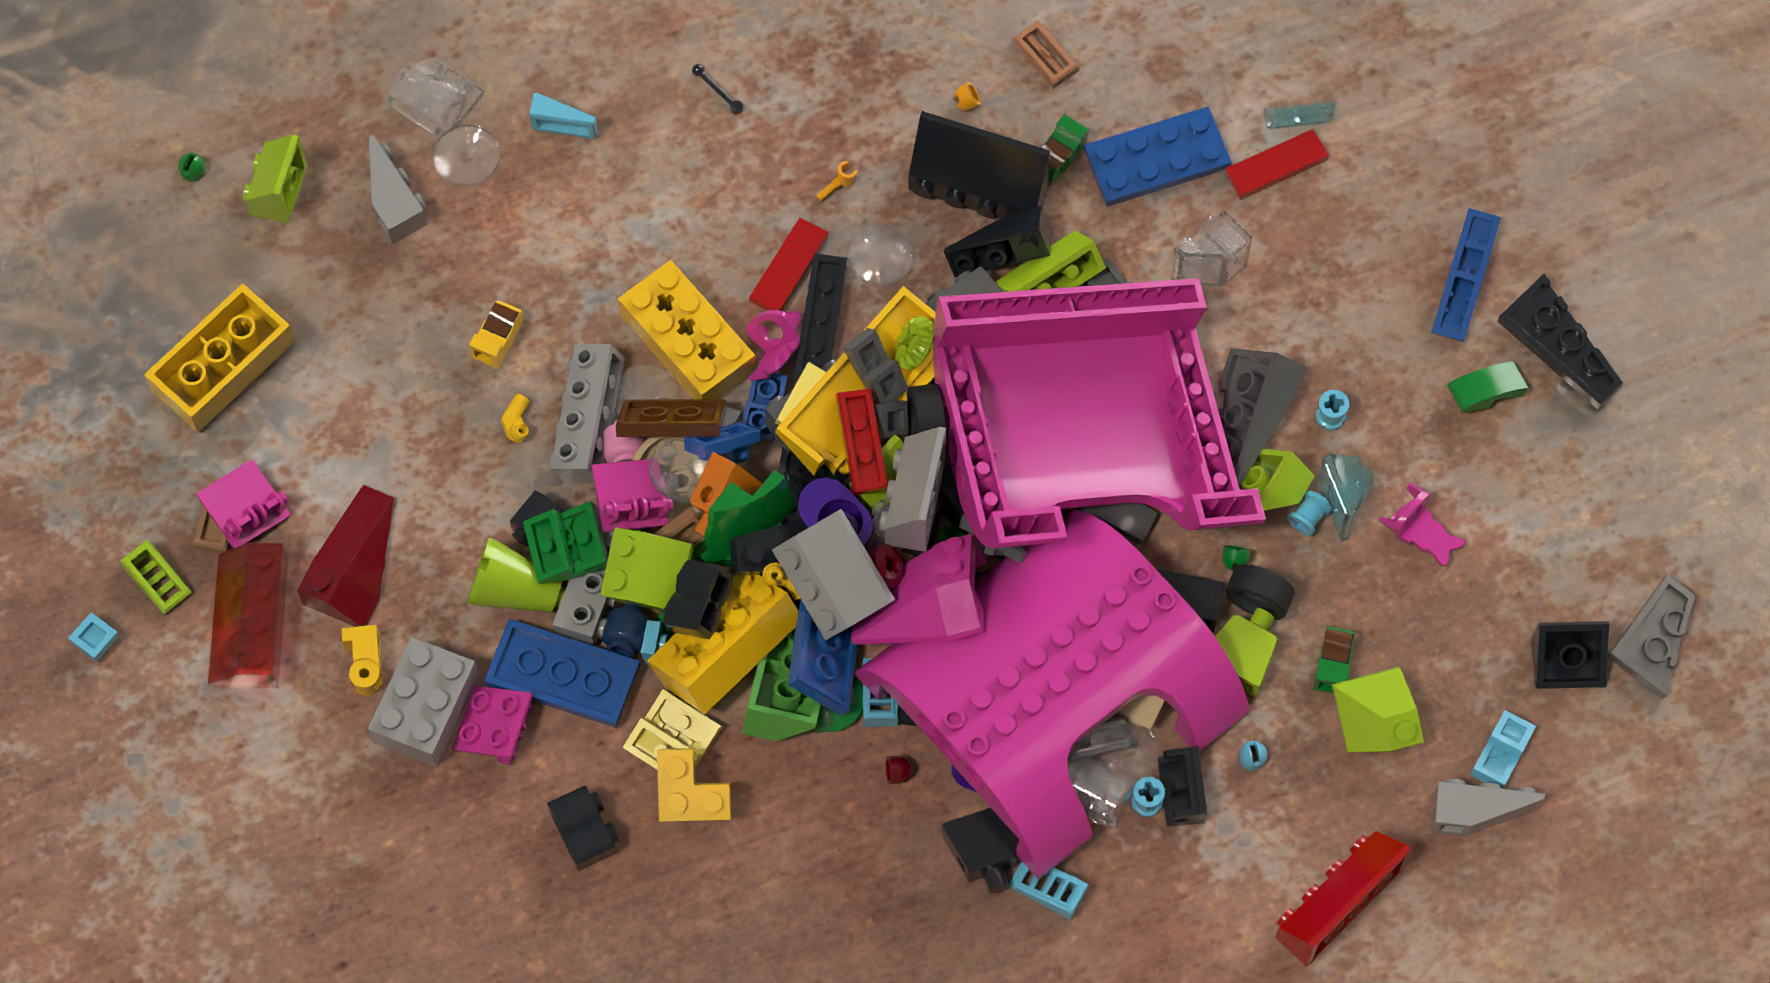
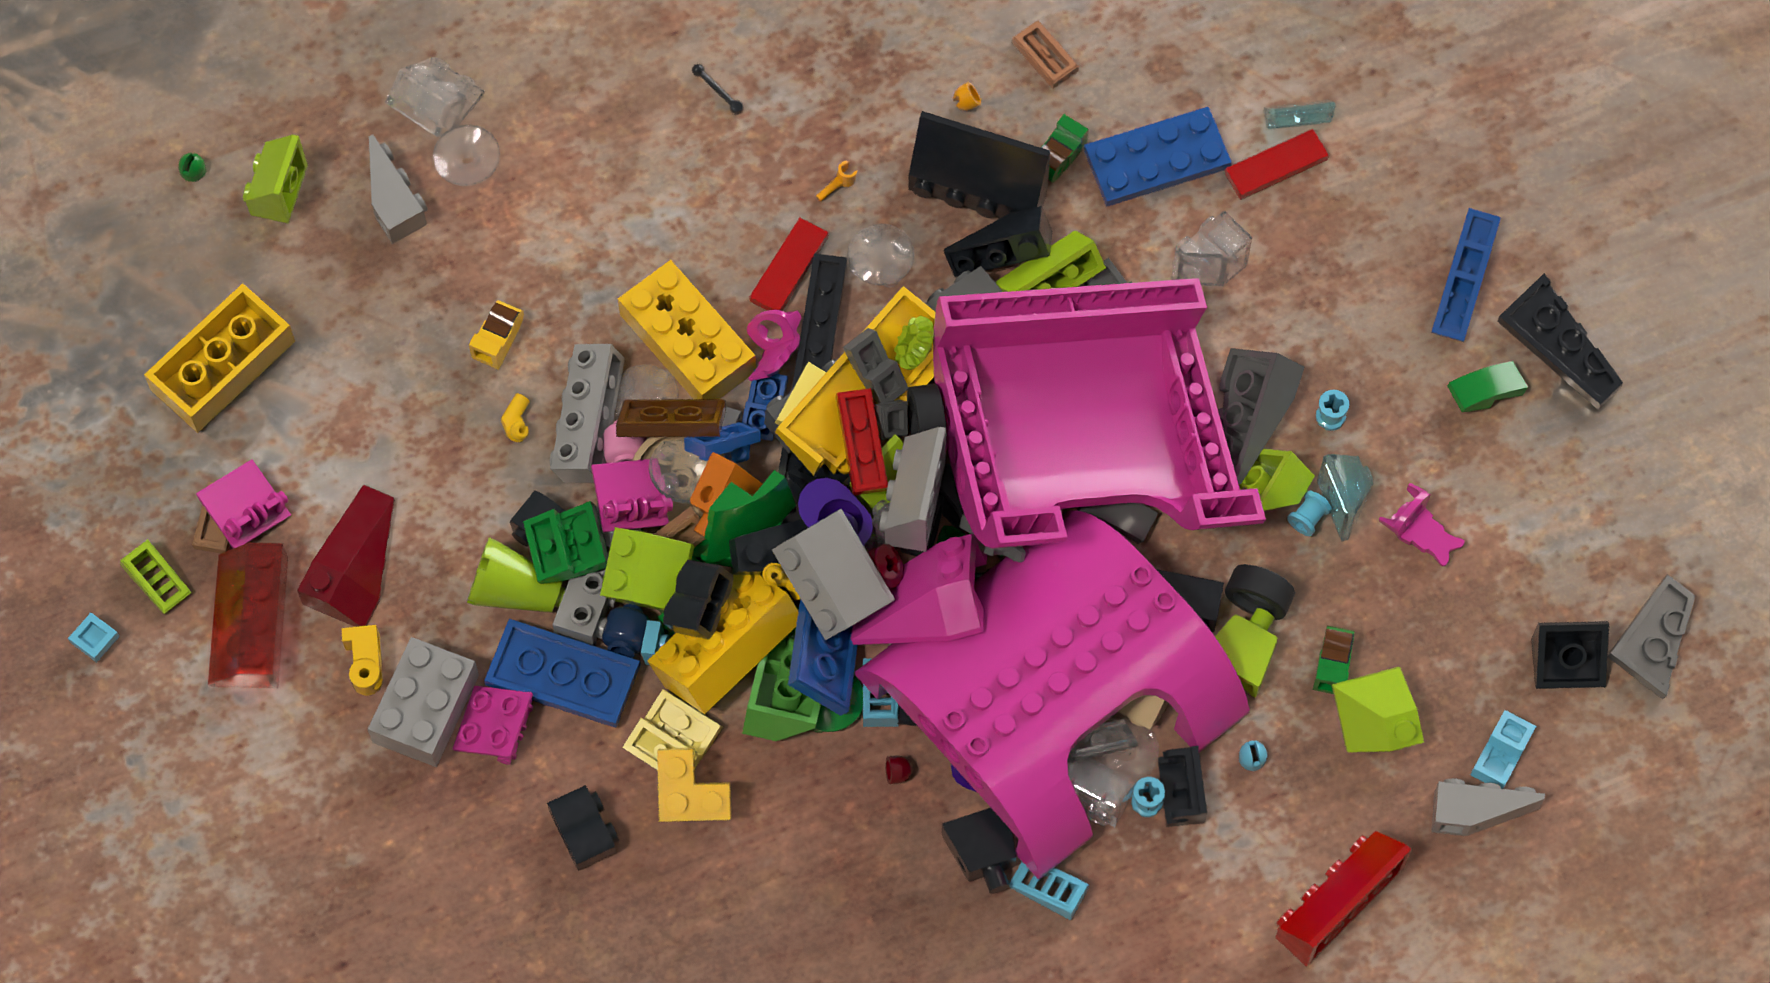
(559, 118): medium azure slope -> none
(1235, 554): green hinge -> none

